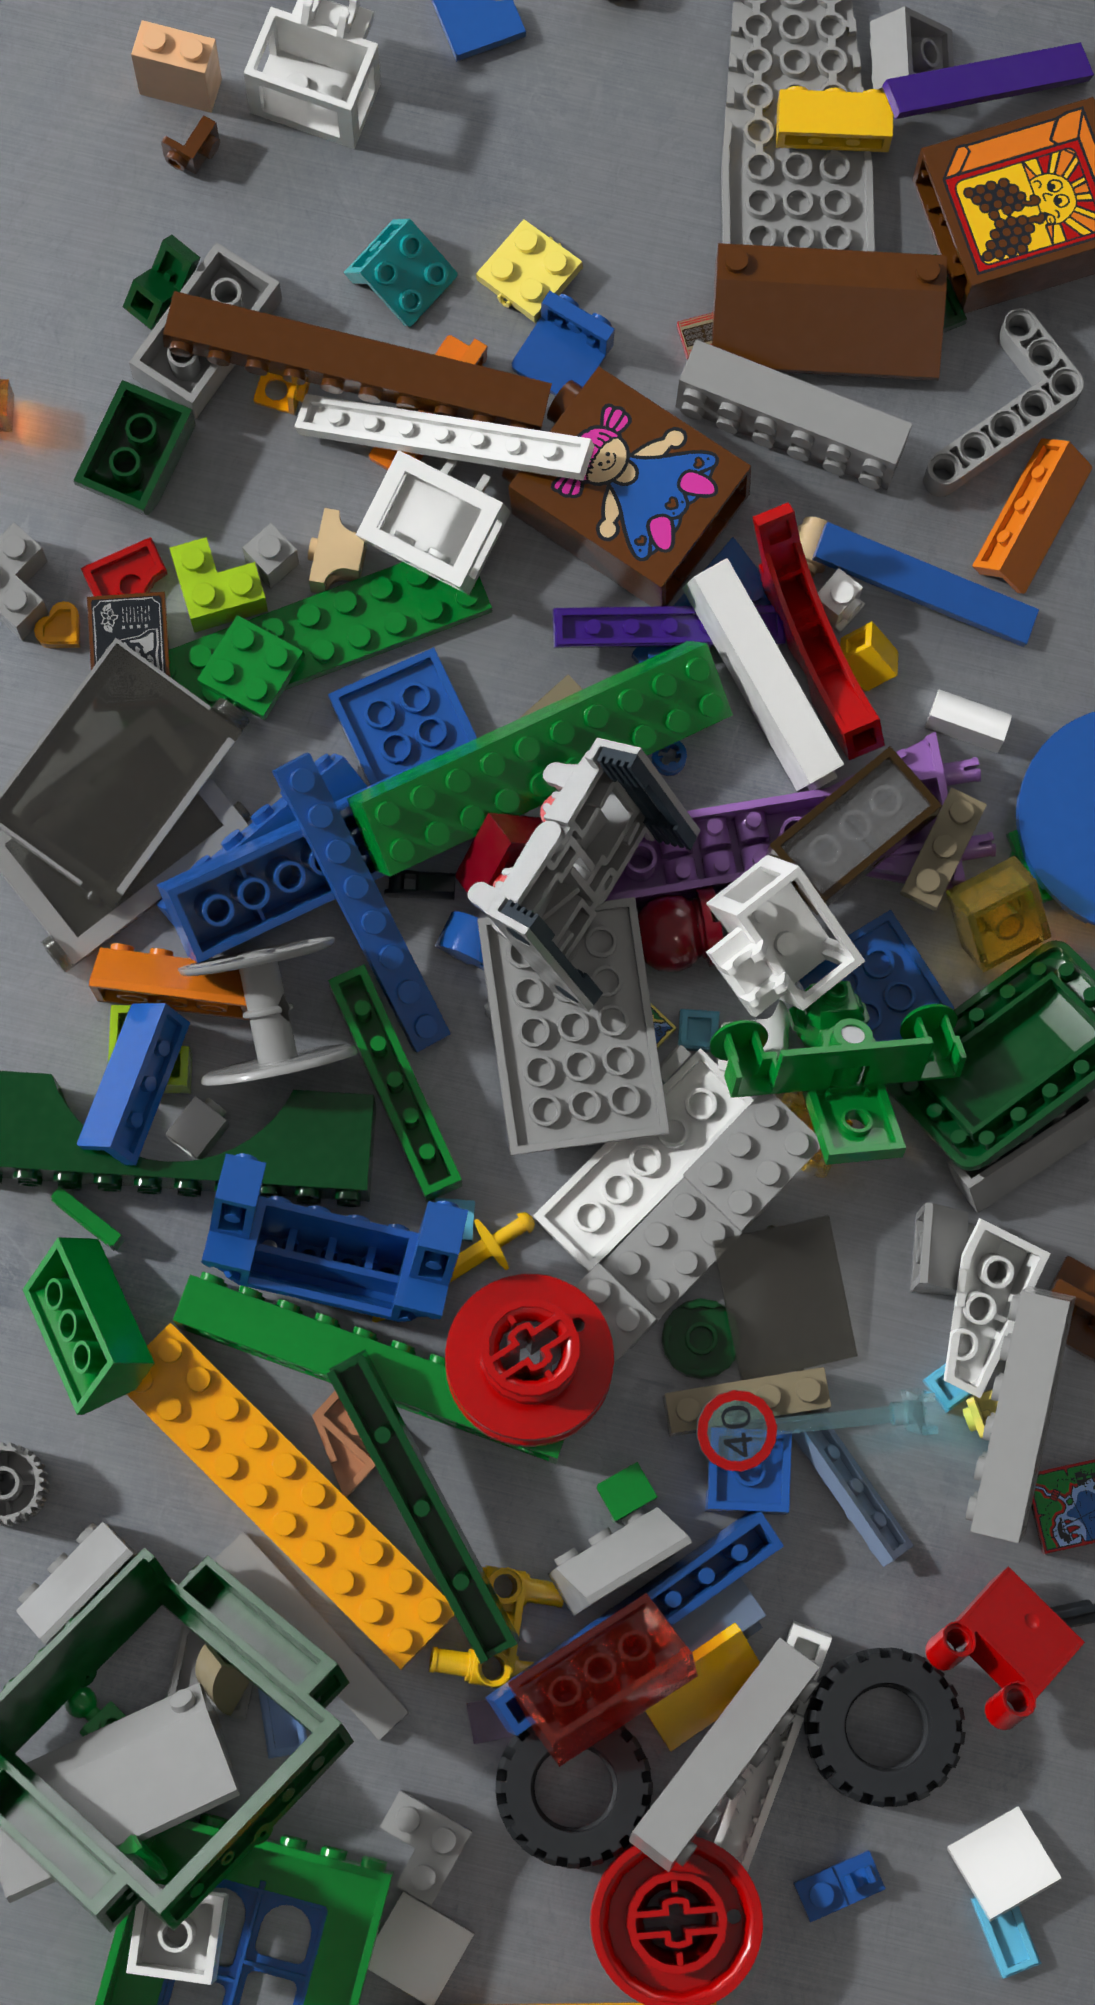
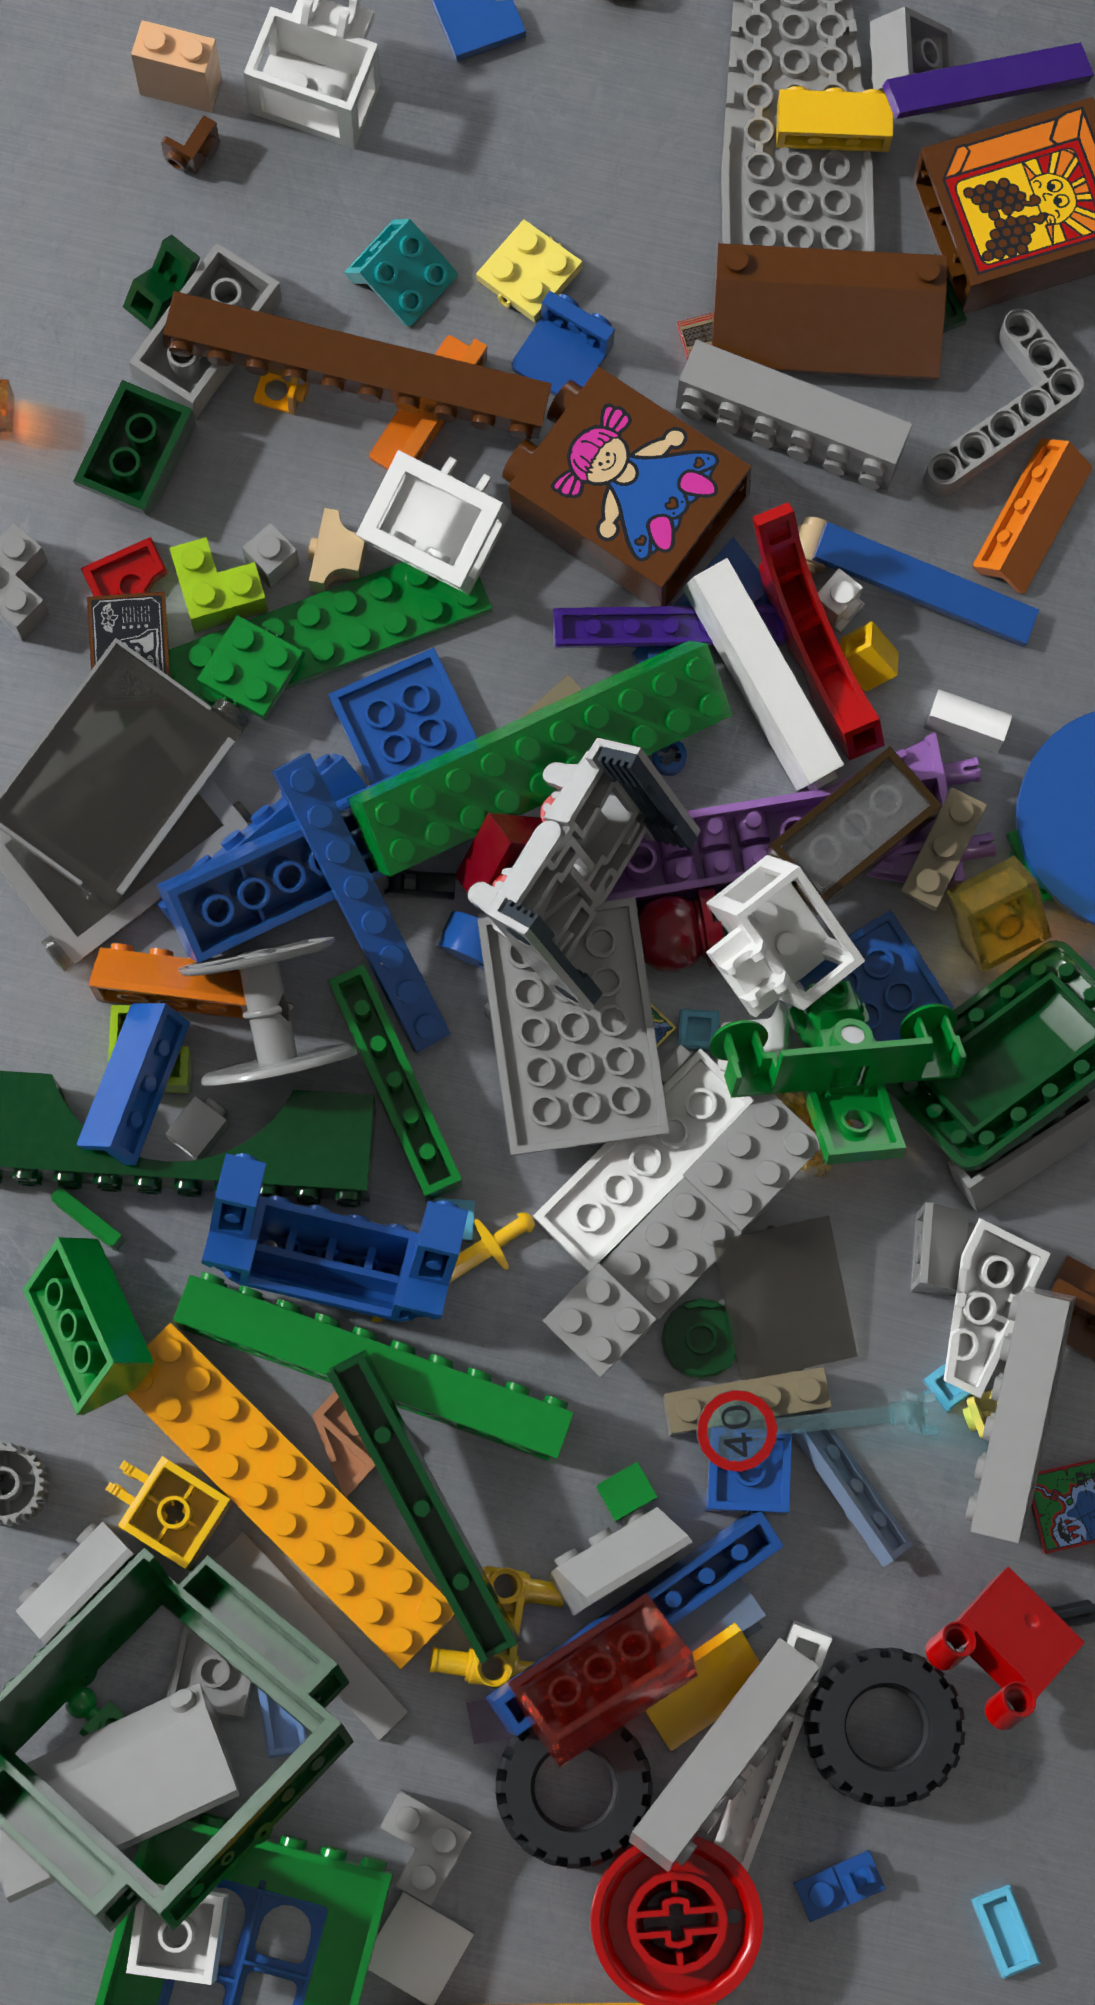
(60, 628): light orange tile -> none
(144, 1858): green slope -> none
(148, 1517): none -> yellow hinge
(220, 1679): dark tan brick -> none
(445, 436): white plate -> none
(521, 1399): red wheel -> none
(1004, 1863): white tile -> none

